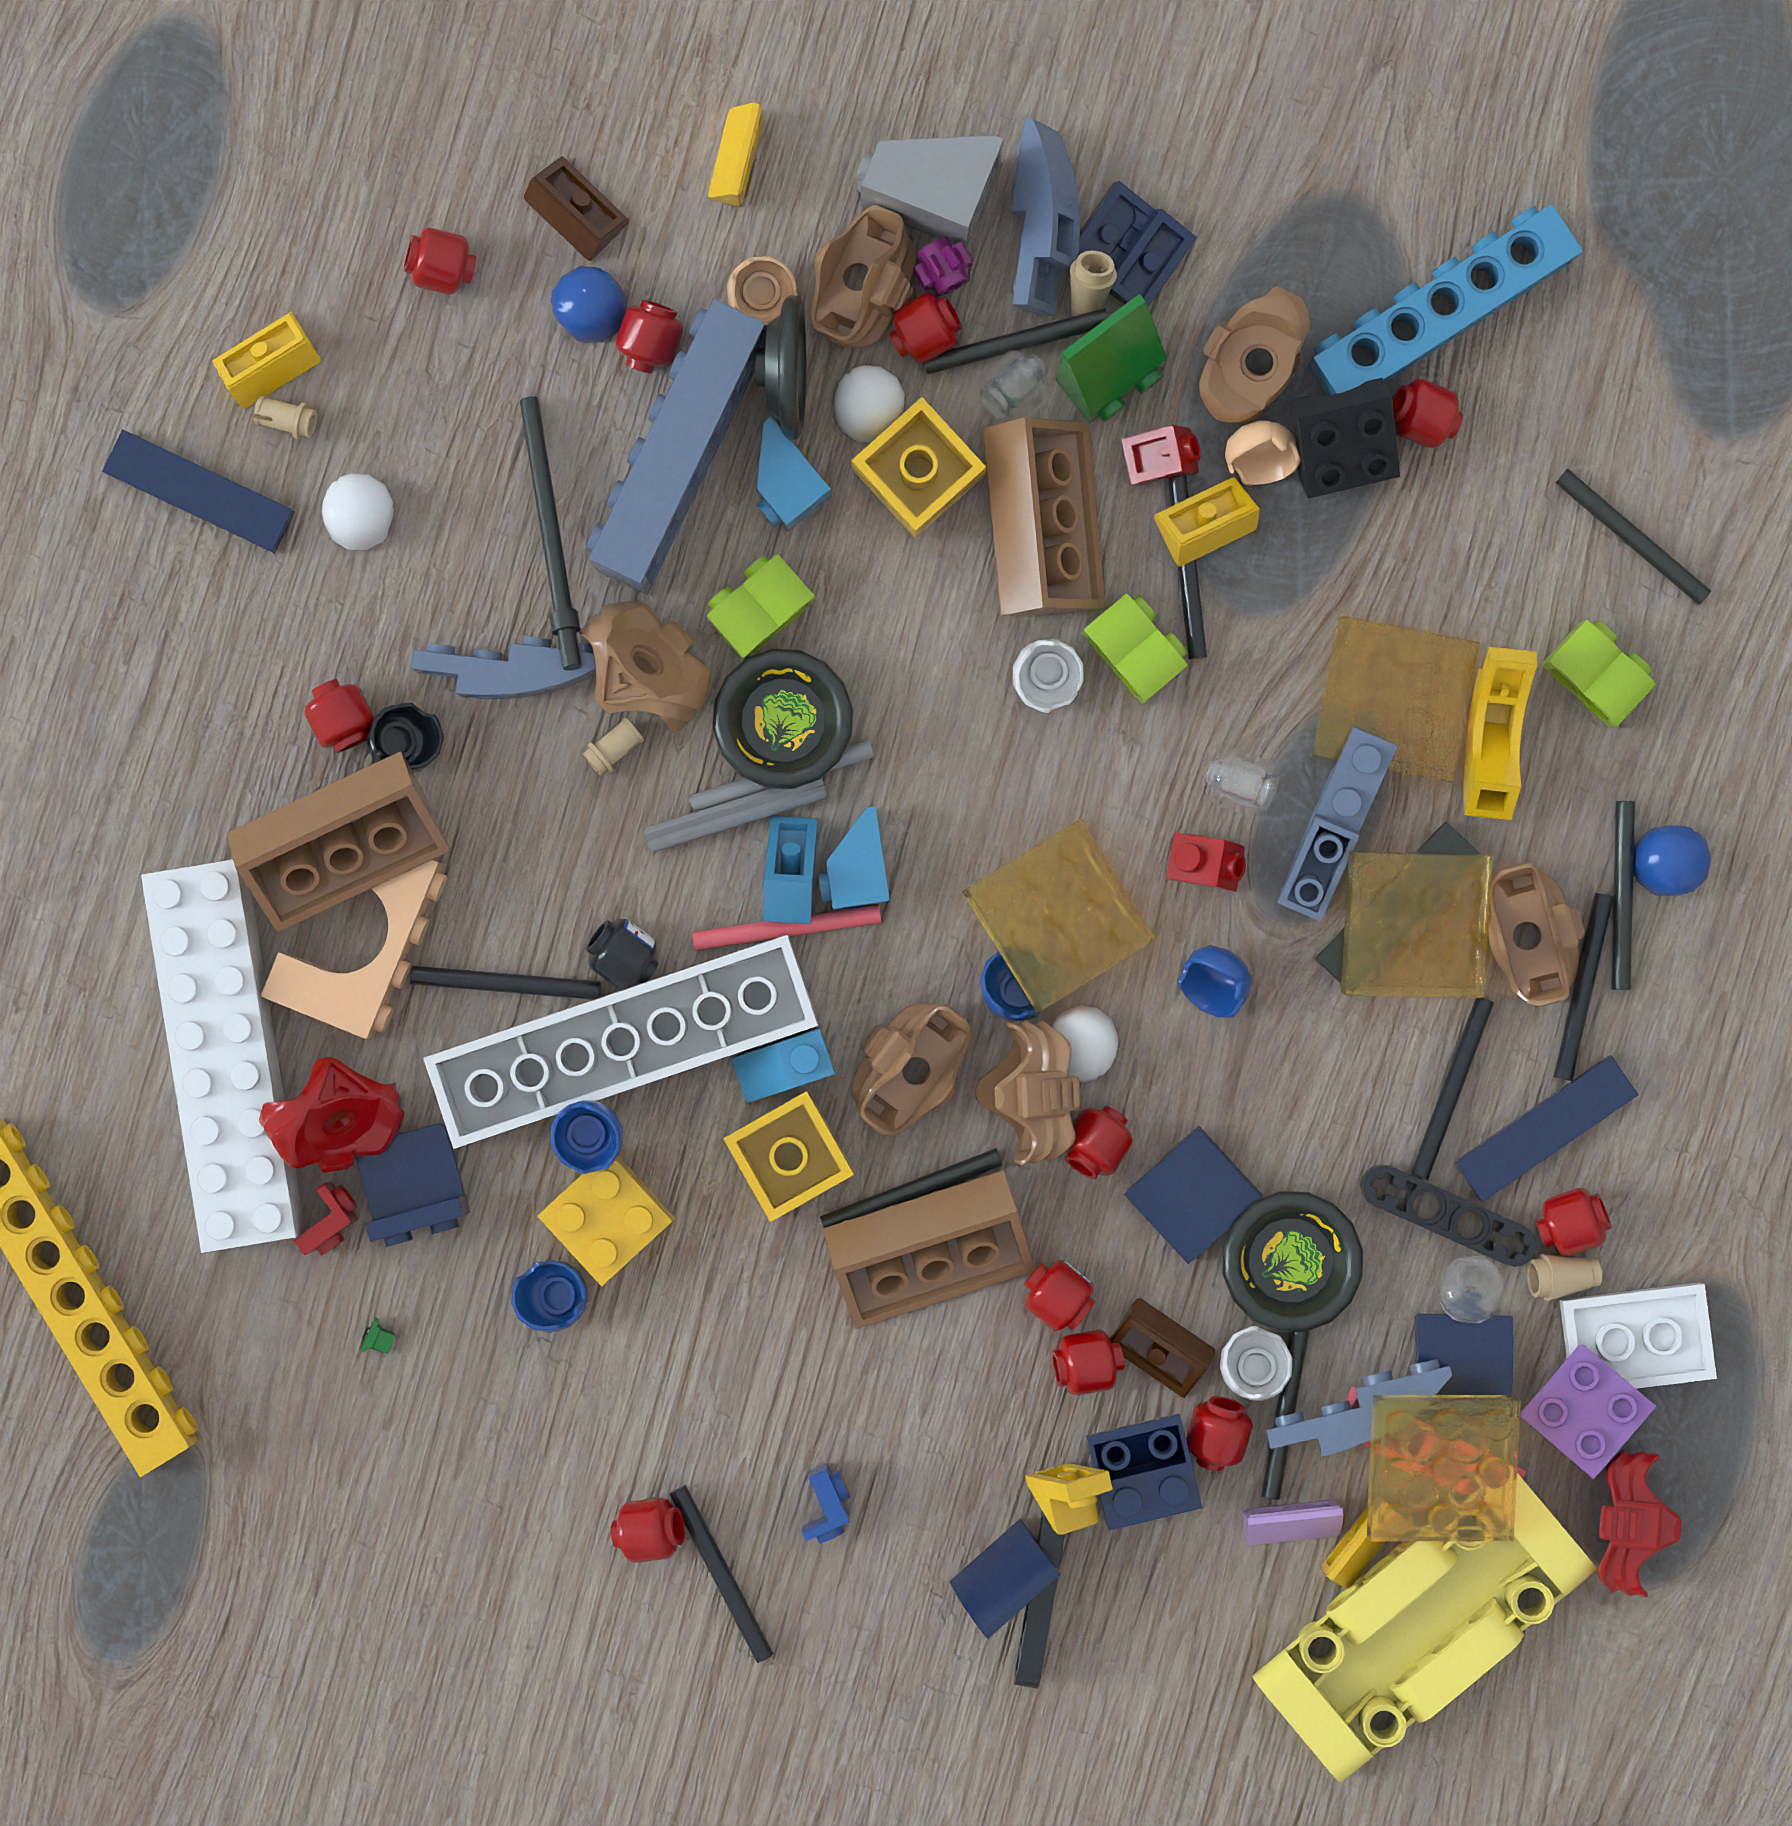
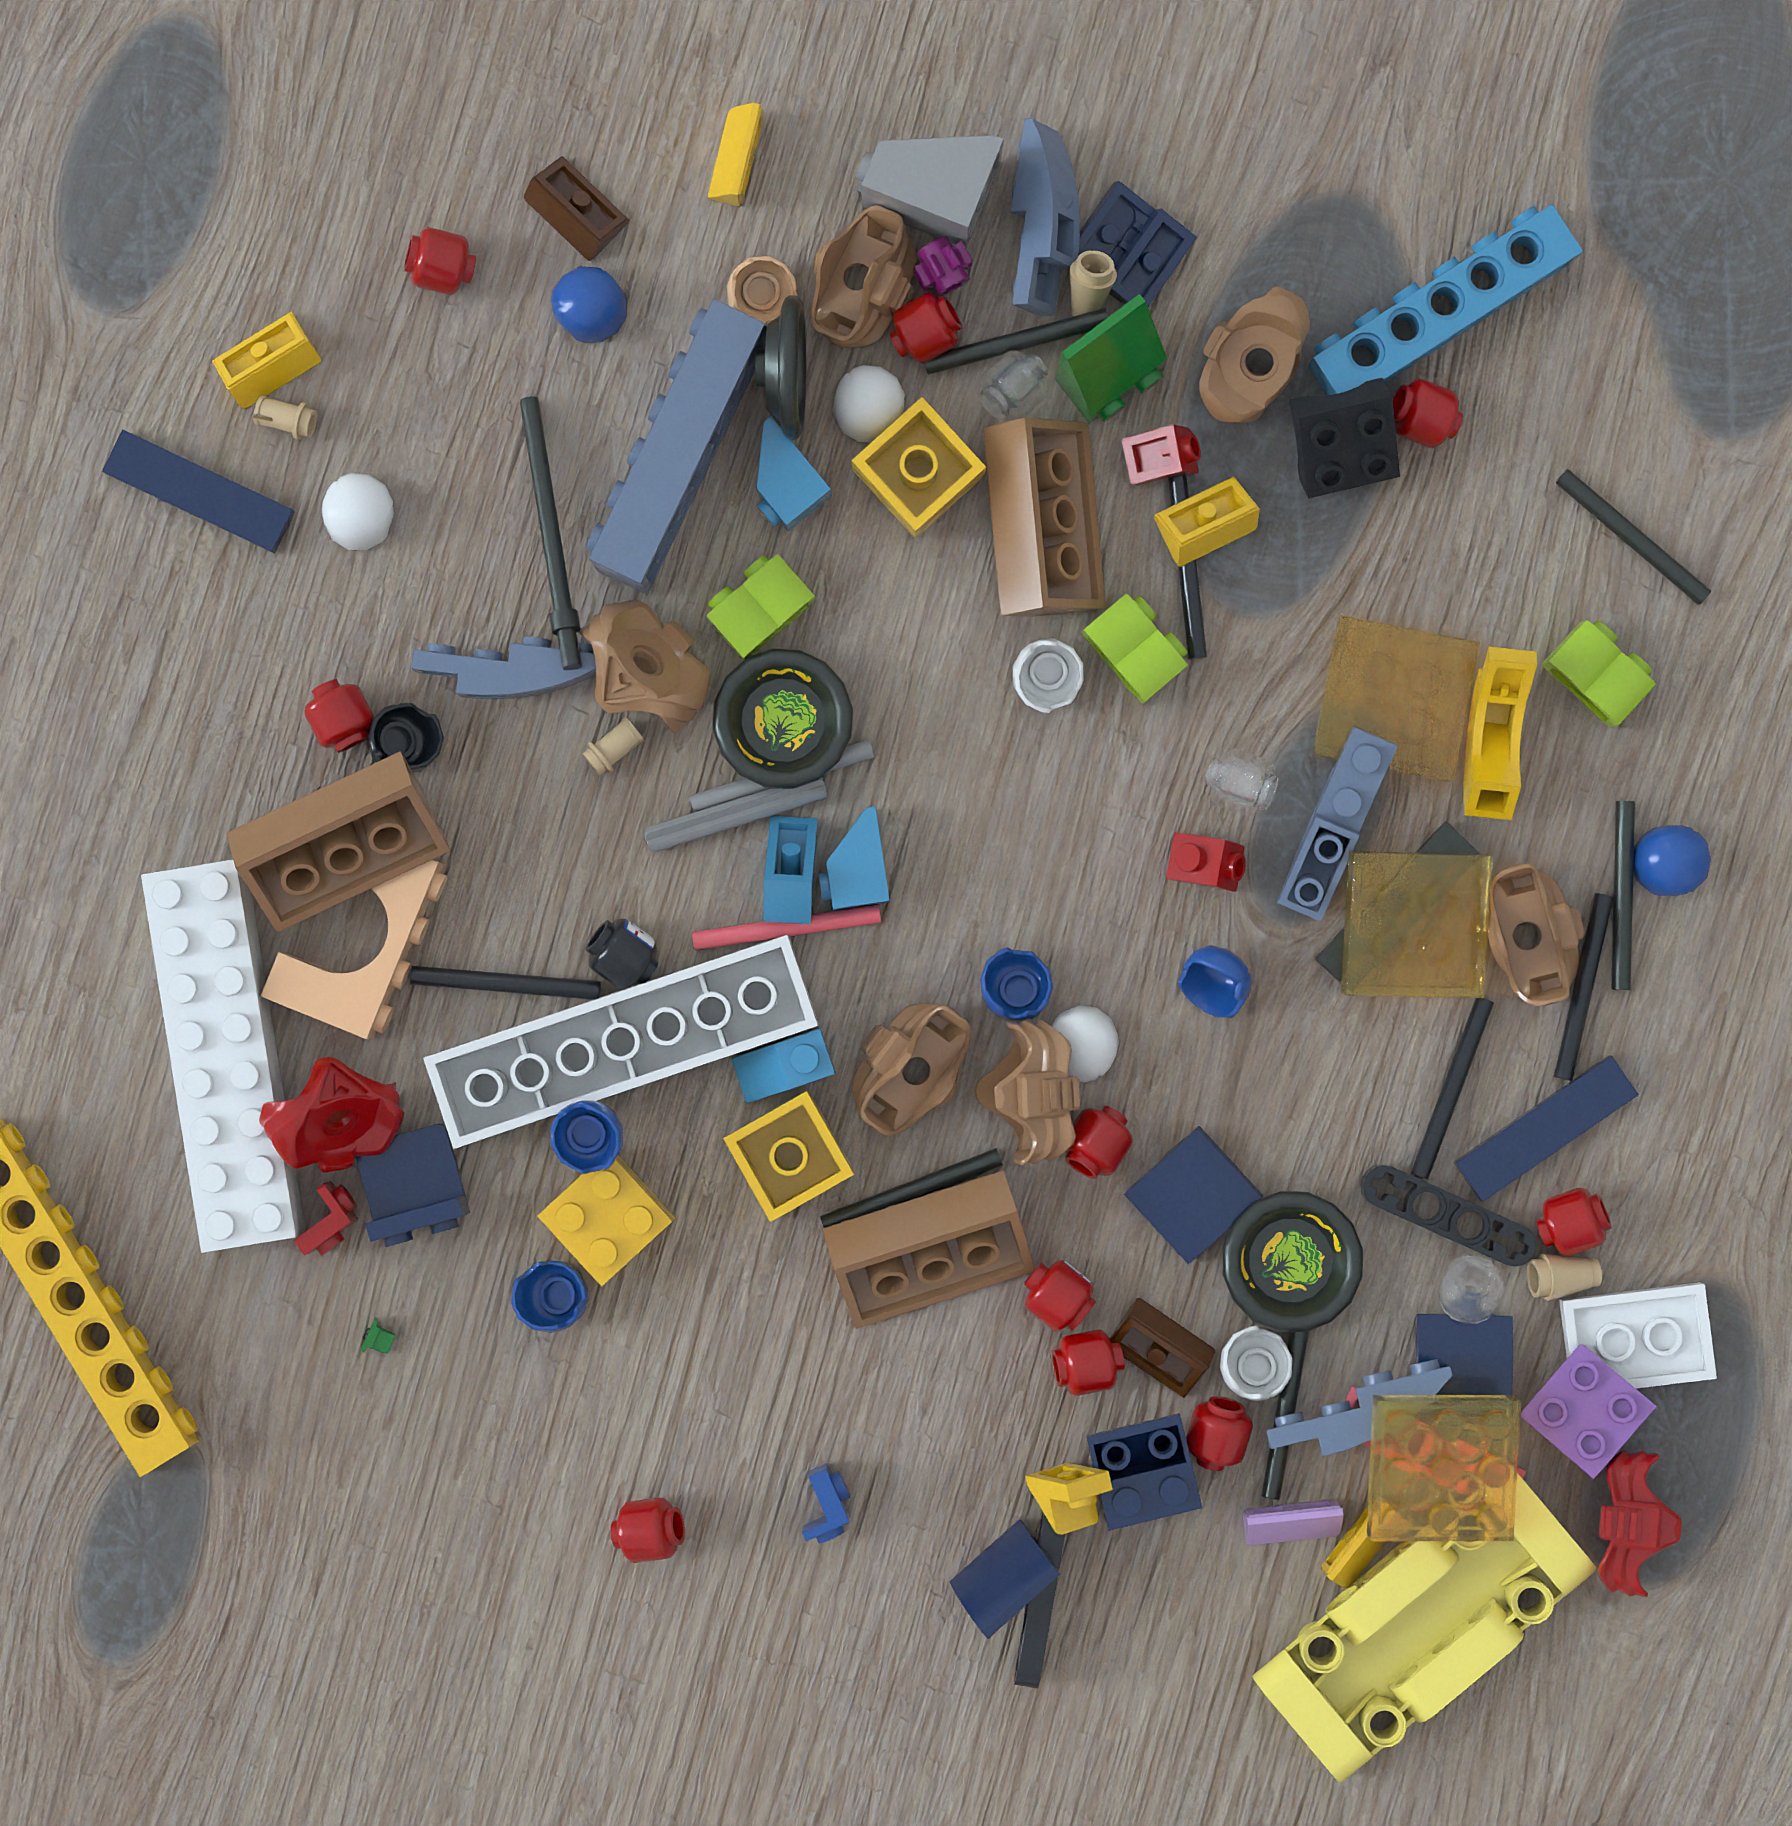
(649, 336): red head -> none
(721, 1574): black bar -> none
(1058, 915): clear yellow plate -> none
(1262, 453): light nougat hair -> none

